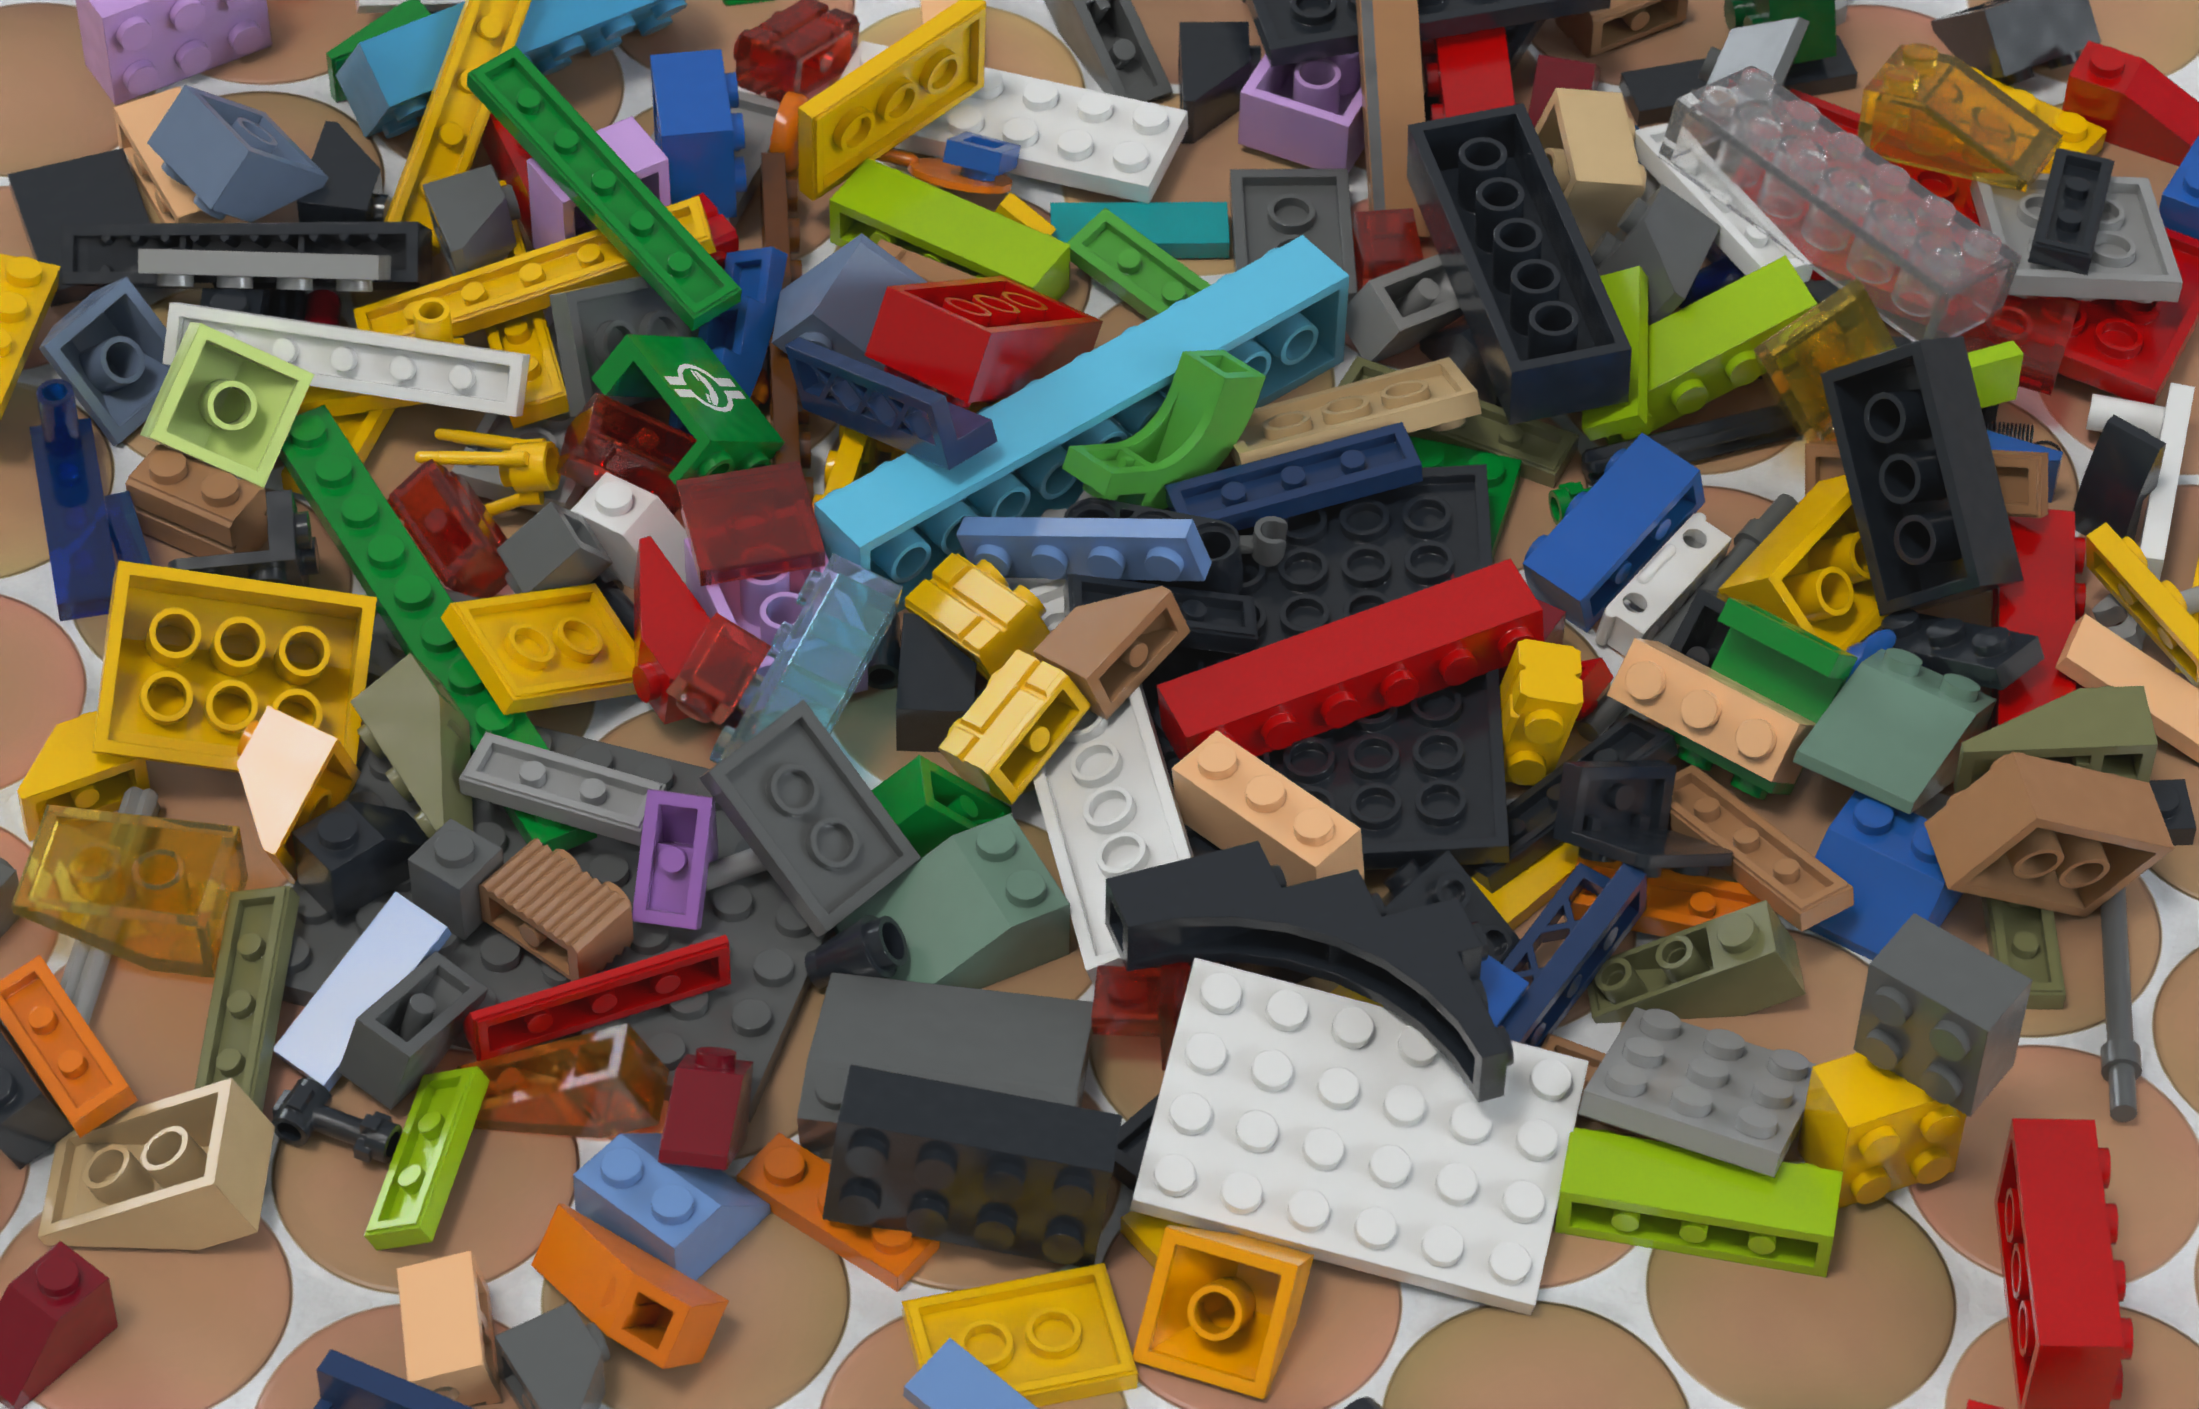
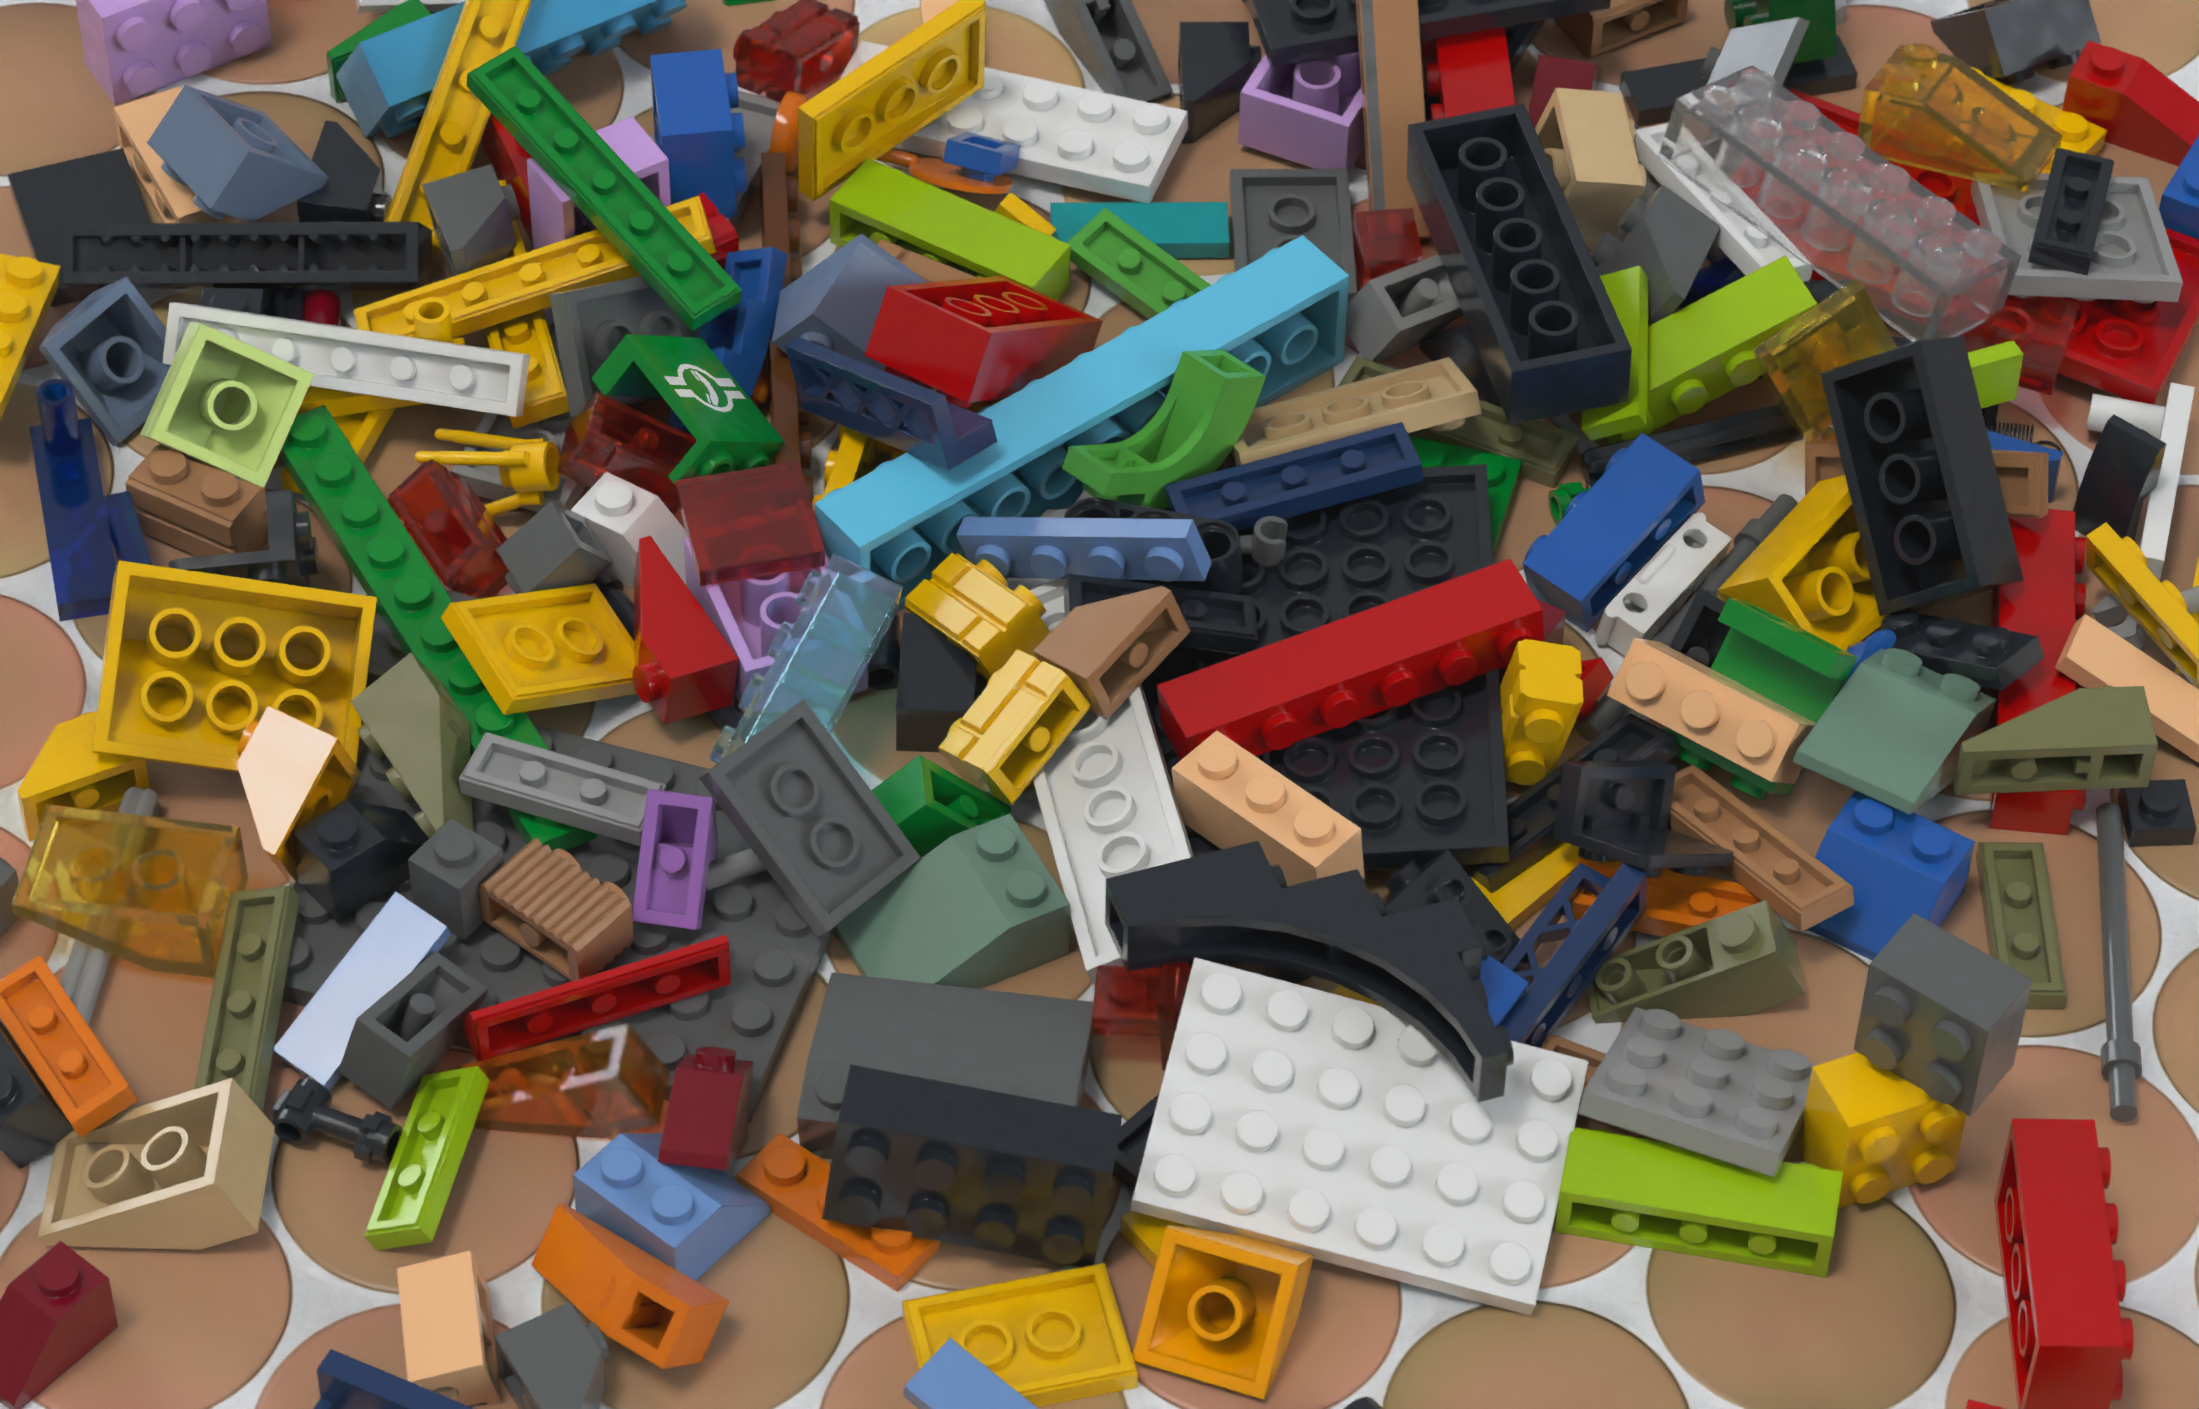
(238, 268): light grey plate -> none
(717, 670): clear red brick -> none
(865, 949): black cone -> none
(2048, 835): medium nougat brick -> none

